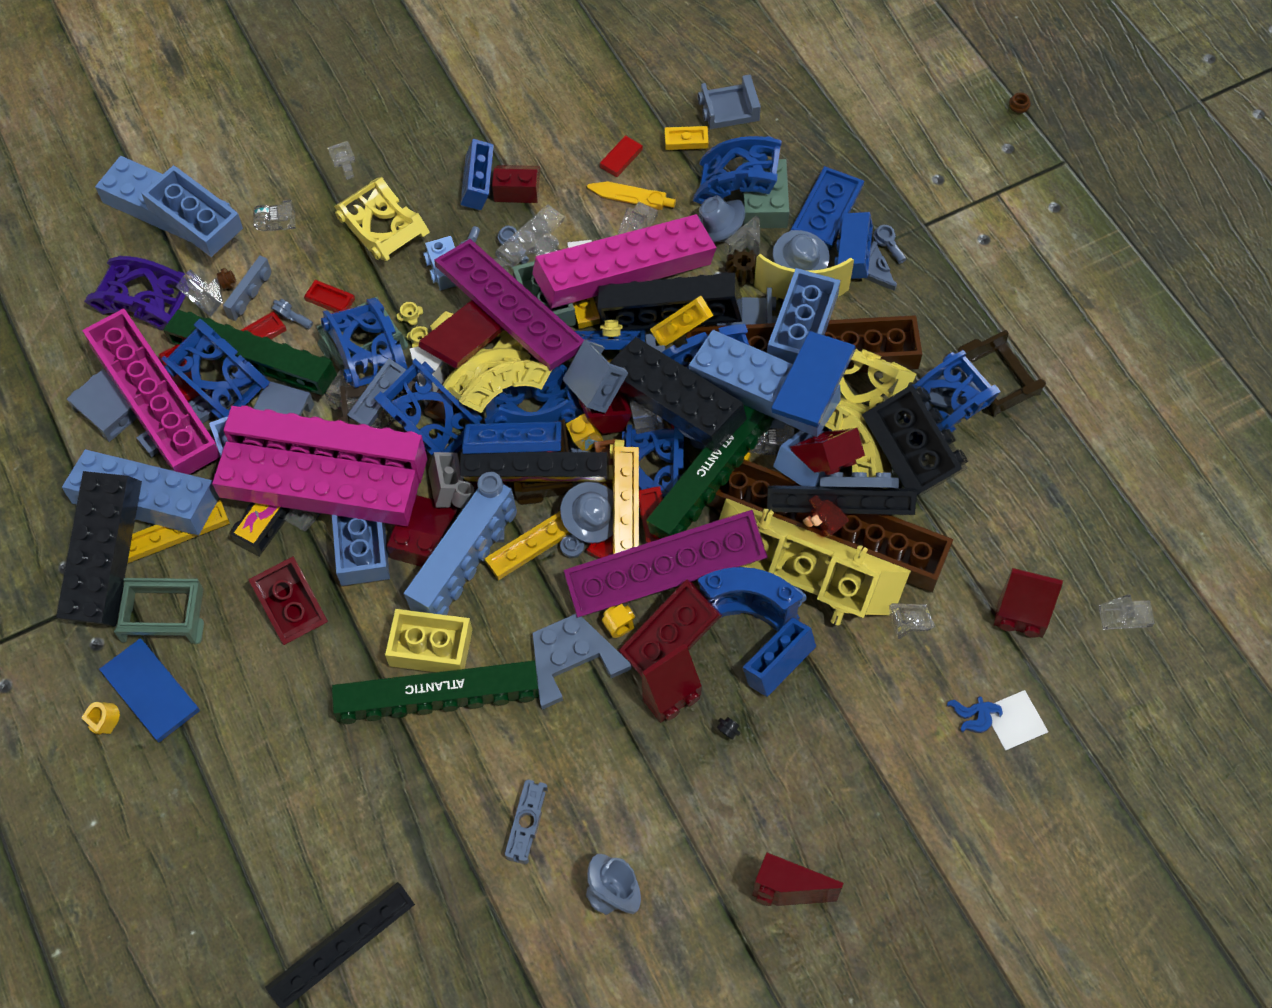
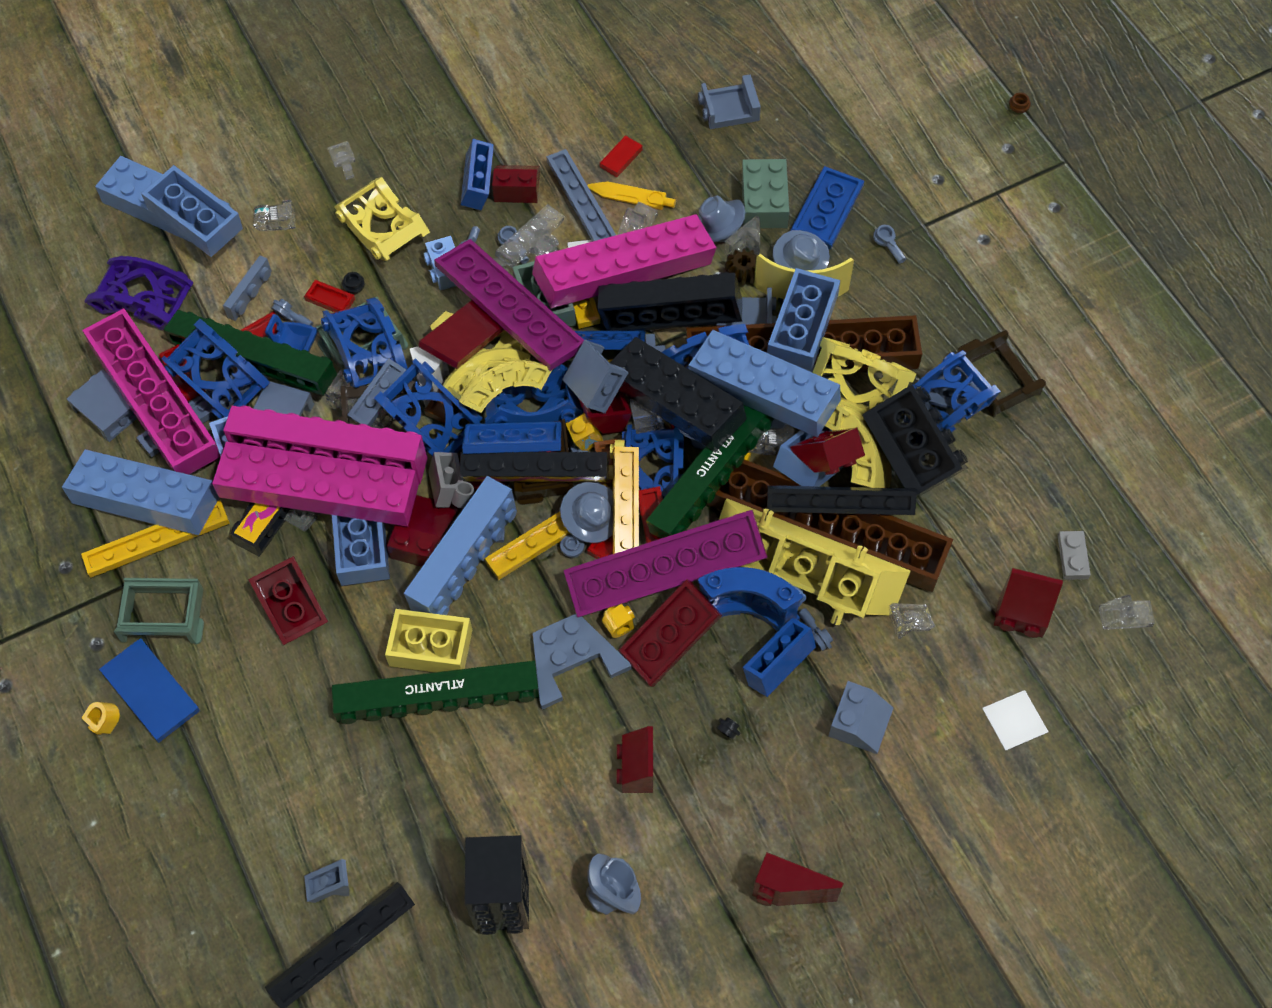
(99, 548): black brick -> none
(204, 295): clear slope -> none
(226, 279): reddish brown plate -> none
(294, 334): none -> blue piece
(327, 882): none -> sand blue slope
(353, 282): none -> black plate
(409, 307): light yellow plate -> none
(417, 332): light yellow plate -> none
(490, 484): sand blue tile -> none
(497, 884): none -> black brick
(521, 838): sand blue piece -> none
(580, 196): none -> sand blue plate
(611, 328): light yellow plate -> none
(637, 761): none -> dark red slope
(671, 684): dark red slope -> none
(681, 321): yellow plate -> none
(686, 137): yellow plate -> none
(748, 176): blue fence -> none
(813, 379): blue tile -> none
(821, 637): none -> sand blue plate
(826, 515): clear red piece -> none
(855, 242): blue brick -> none
(860, 479): sand blue plate -> none
(861, 718): none -> sand blue slope
(879, 269): sand blue tile -> none
(983, 709): blue piece -> none
(1073, 555): none -> light grey plate

